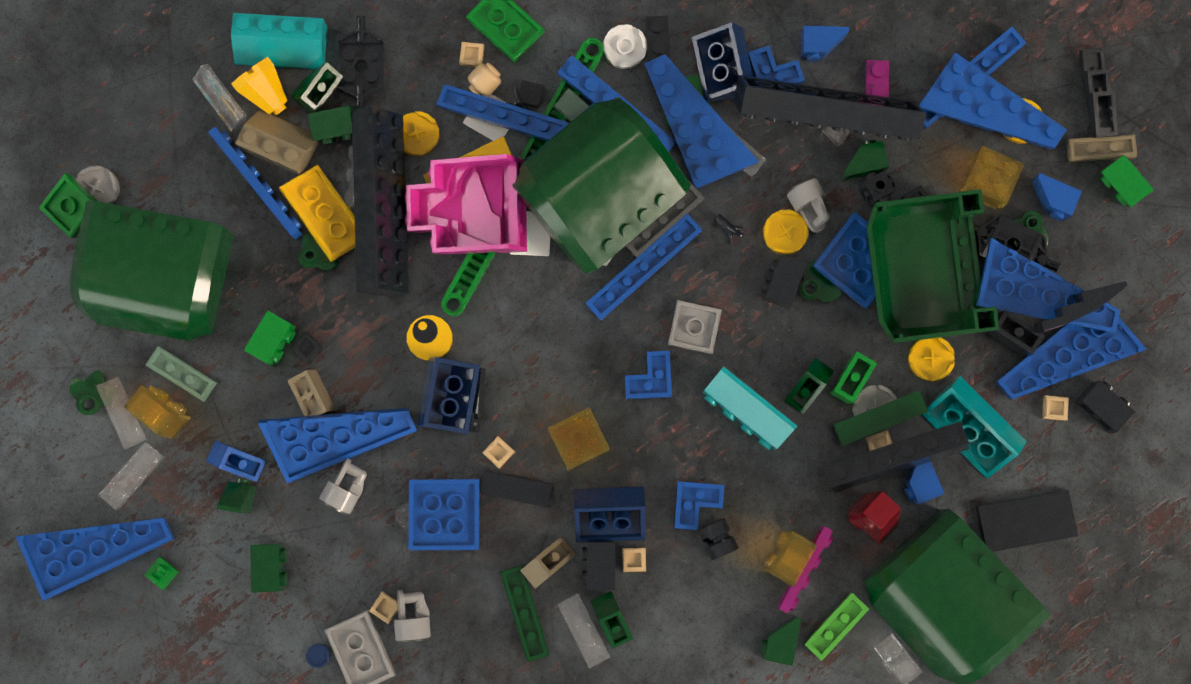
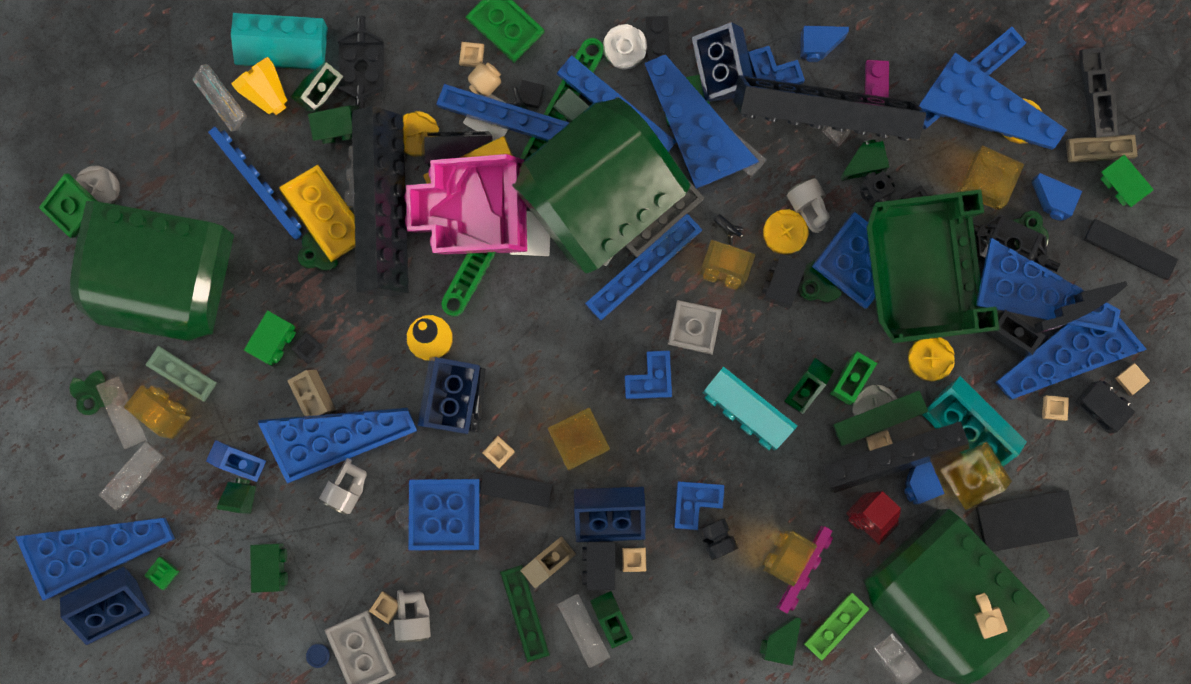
(104, 606): none -> dark blue slope
(277, 142): dark tan slope -> none
(451, 144): none -> black slope
(726, 265): none -> clear yellow brick
(976, 475): none -> clear yellow brick
(989, 619): none -> tan plate
(1131, 249): none -> black tile
(1132, 379): none -> tan tile

